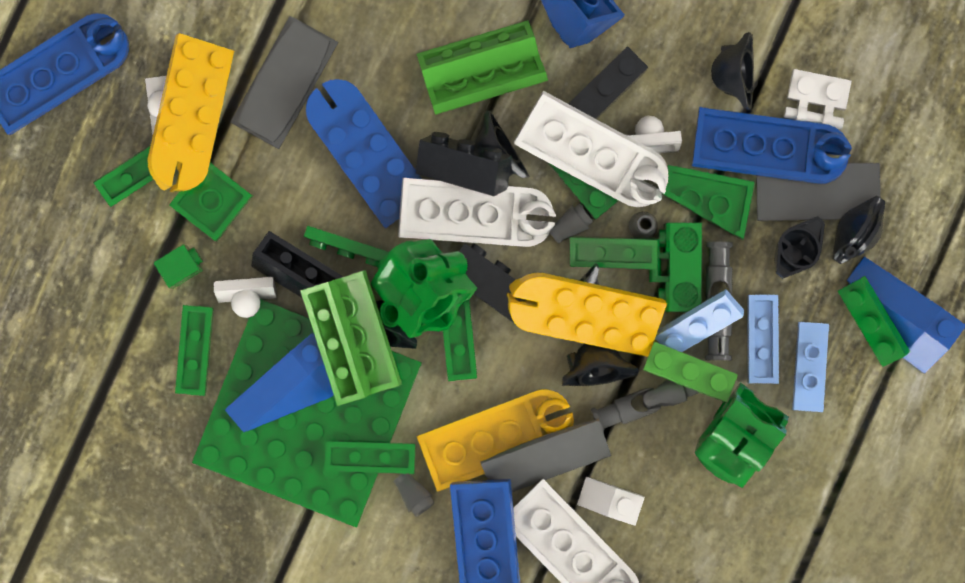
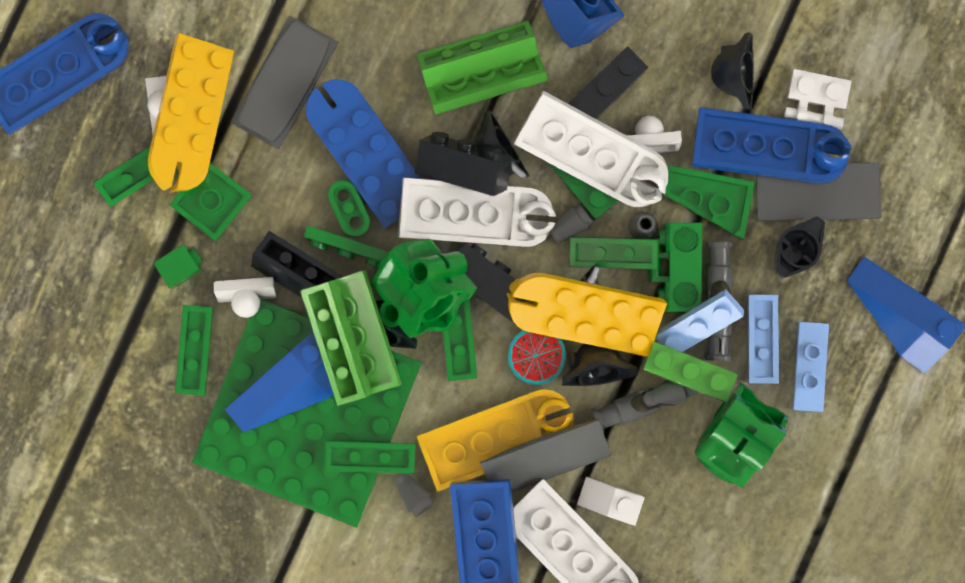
(348, 209): none -> green plate
(536, 357): none -> red tile
(859, 230): black hat -> none
(874, 321): green plate -> none

